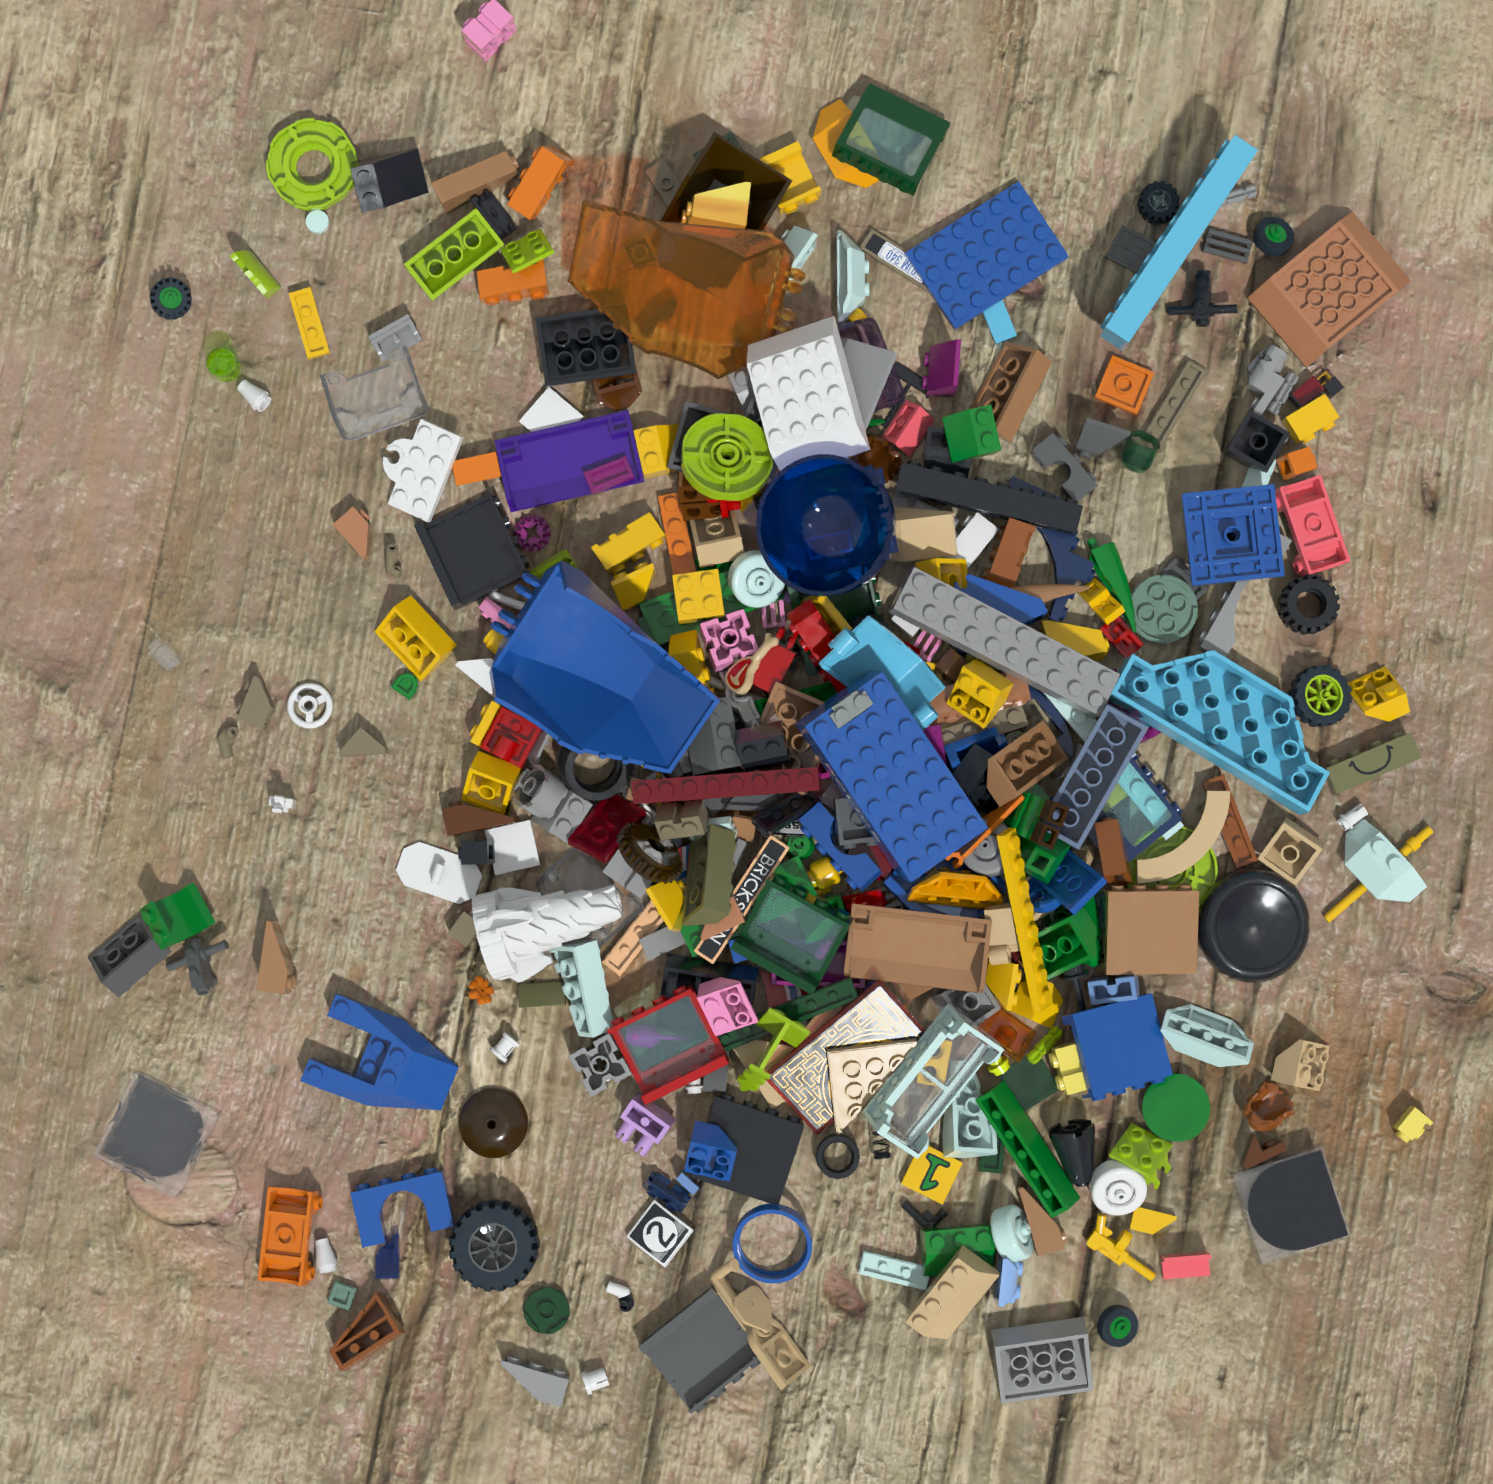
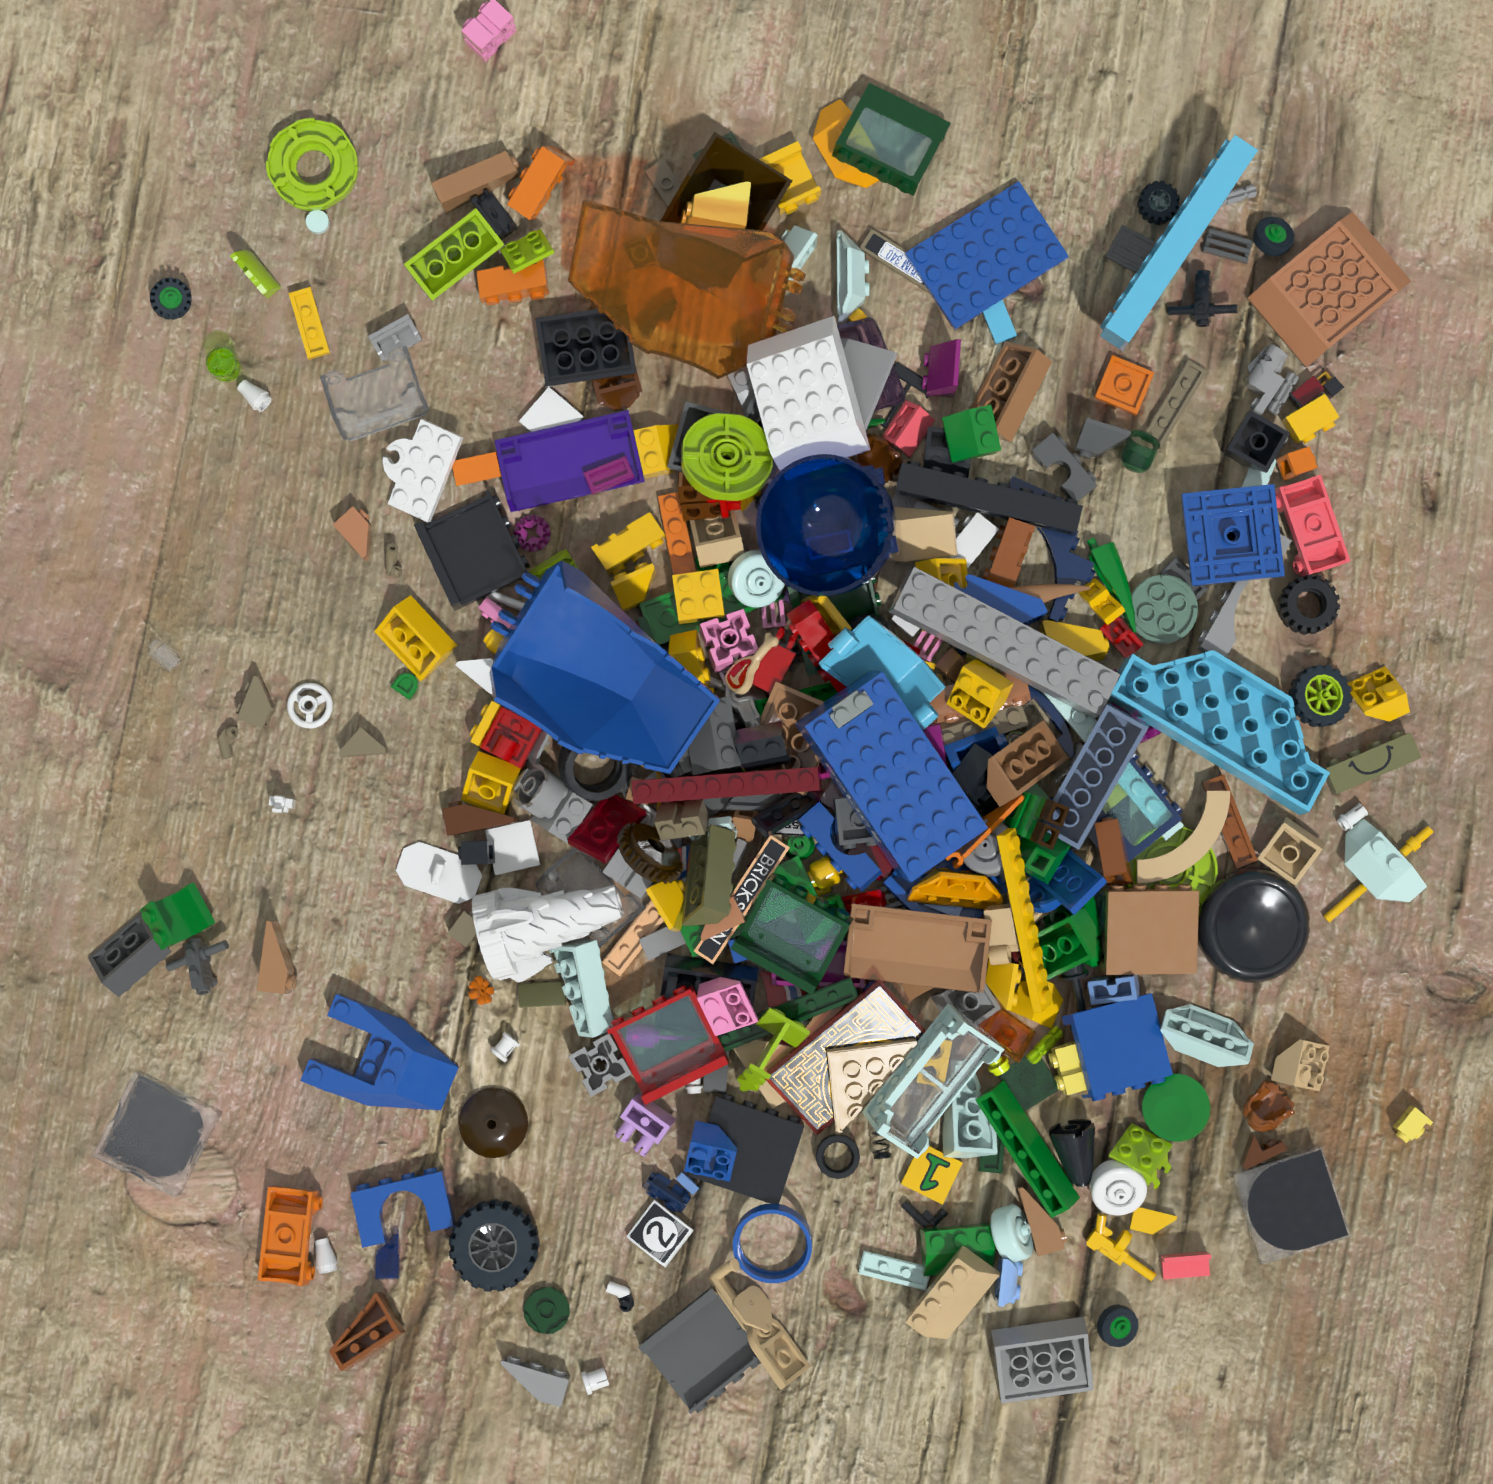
(342, 1295): sand green tile -> none
(388, 179): black slope -> none

